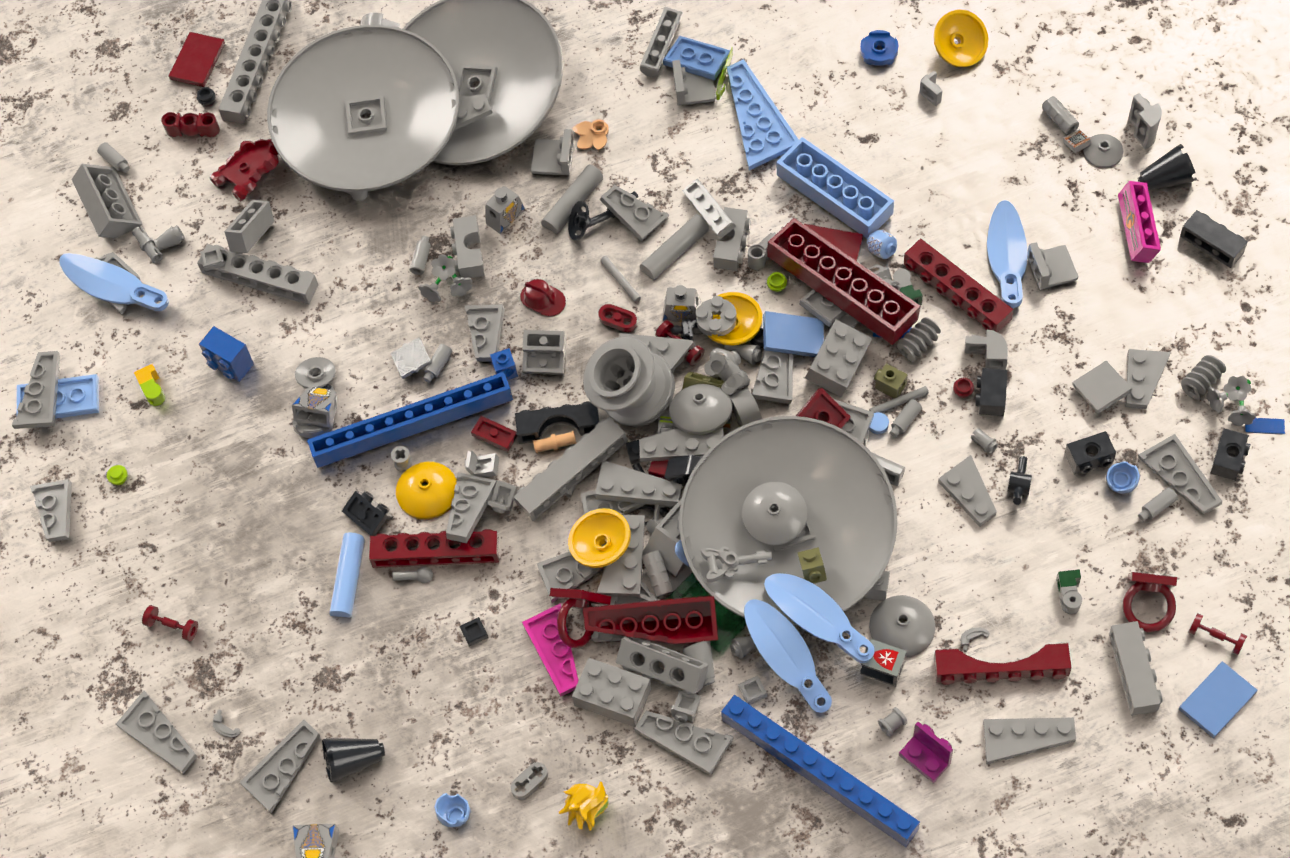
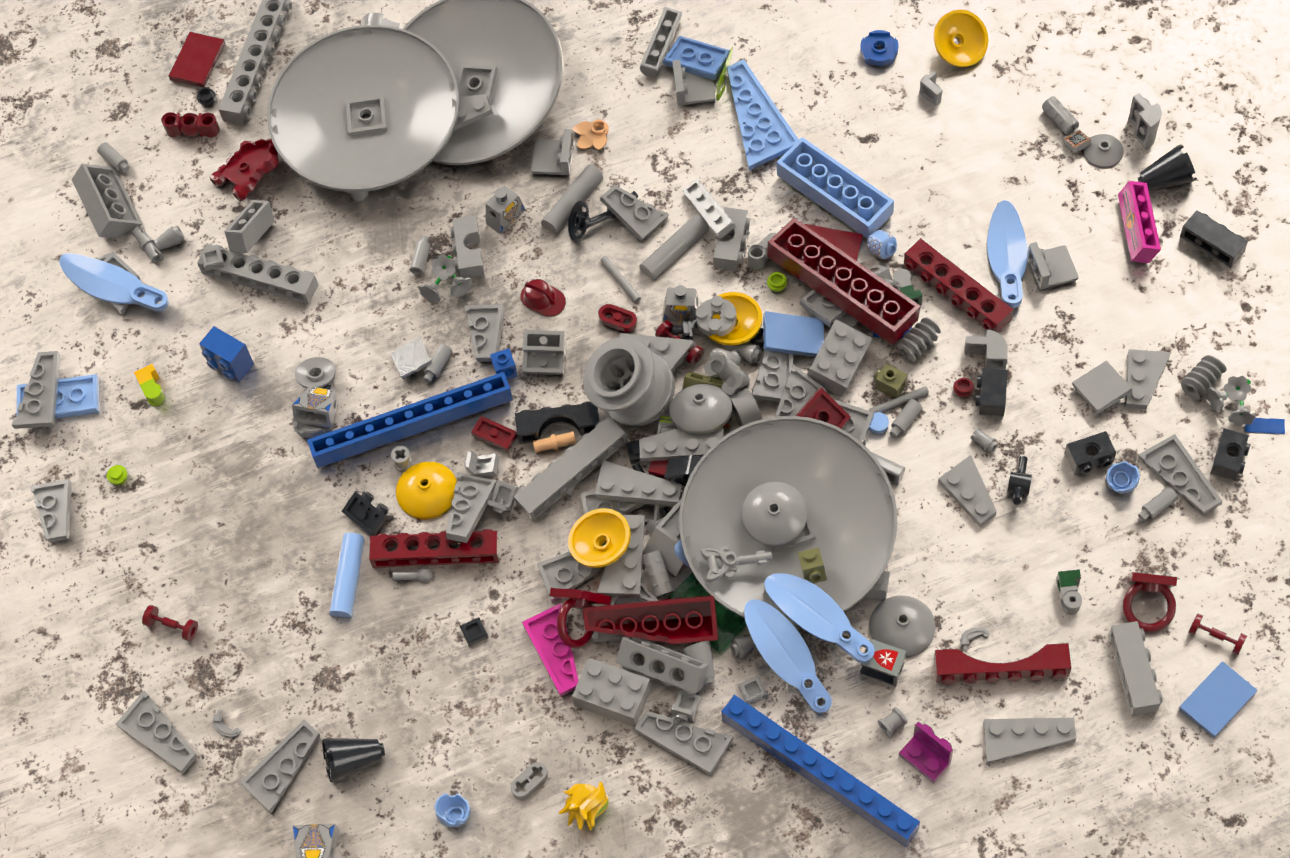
(796, 393): none -> light grey wing

